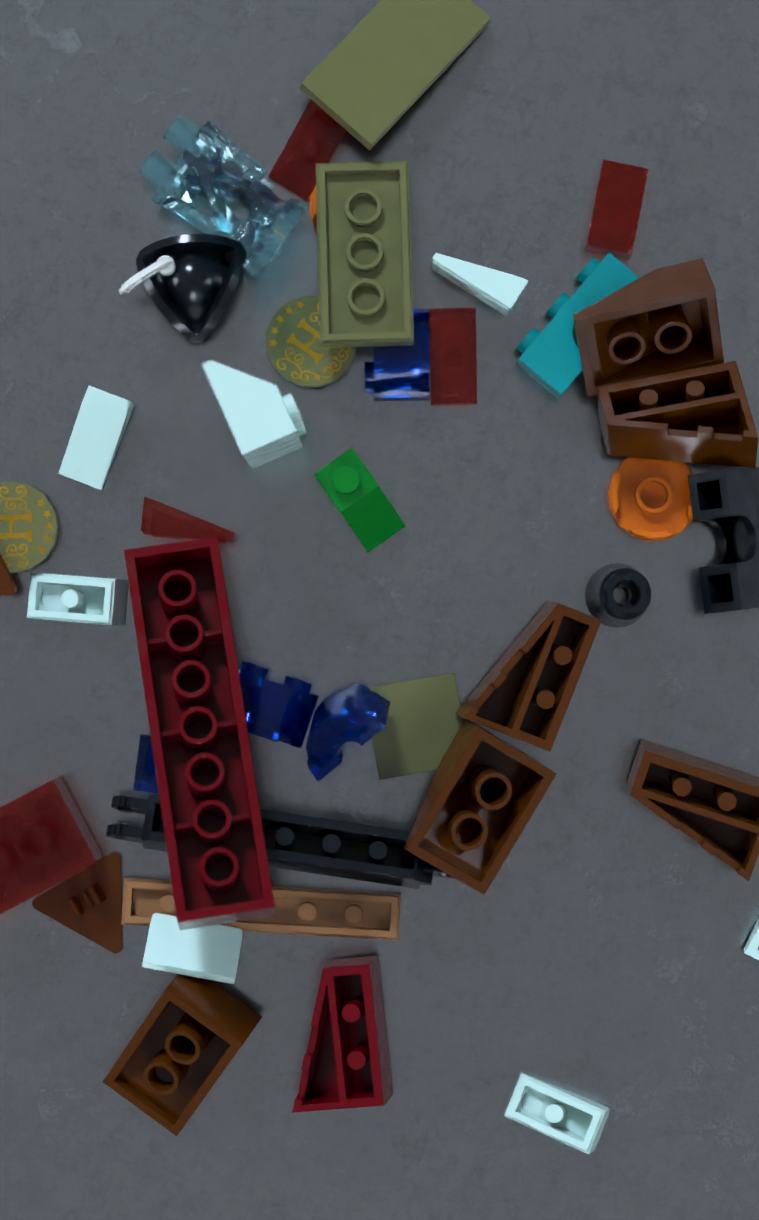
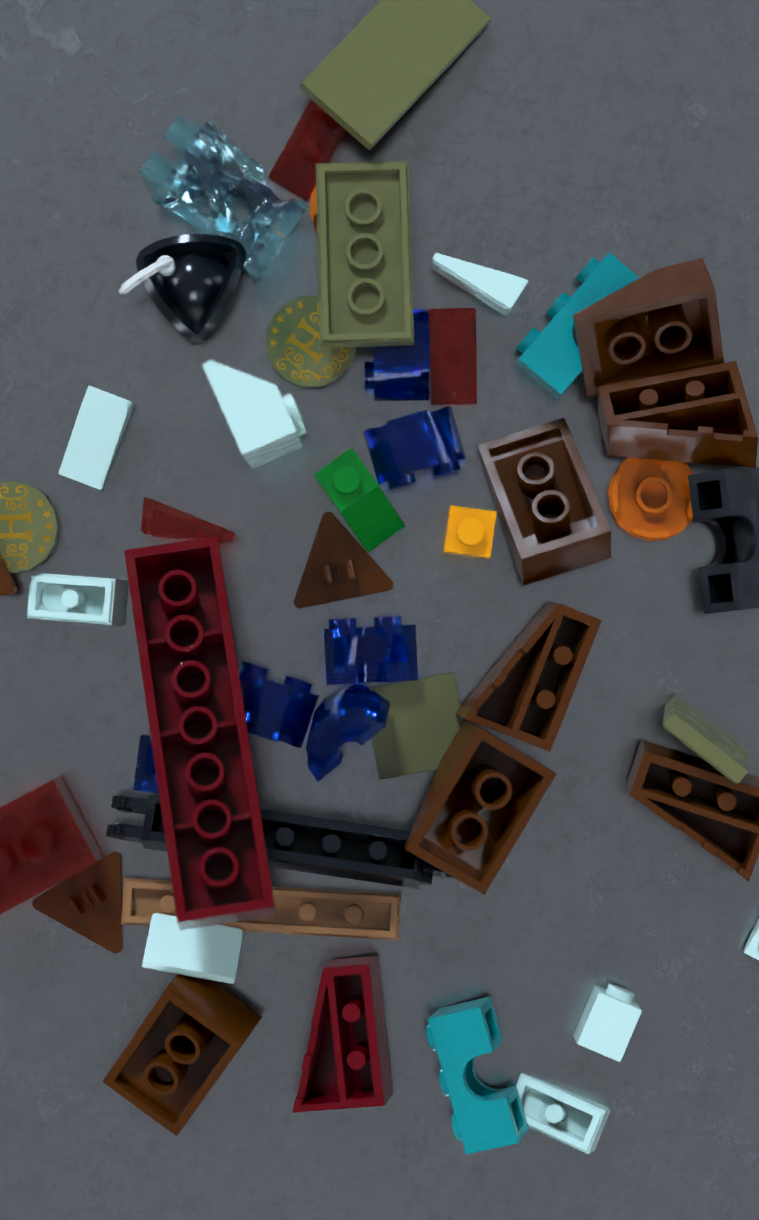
(338, 568): none -> reddish brown piece
(370, 653): none -> clear blue cylinder
(415, 445): none -> clear blue cylinder
(469, 532): none -> light orange brick
(482, 1115): none -> teal arch
(545, 501): none -> reddish brown slope
(600, 595): black plant -> none
(608, 1021): none -> light aqua brick
(616, 209): clear red slope -> none
(705, 739): none -> olive tile

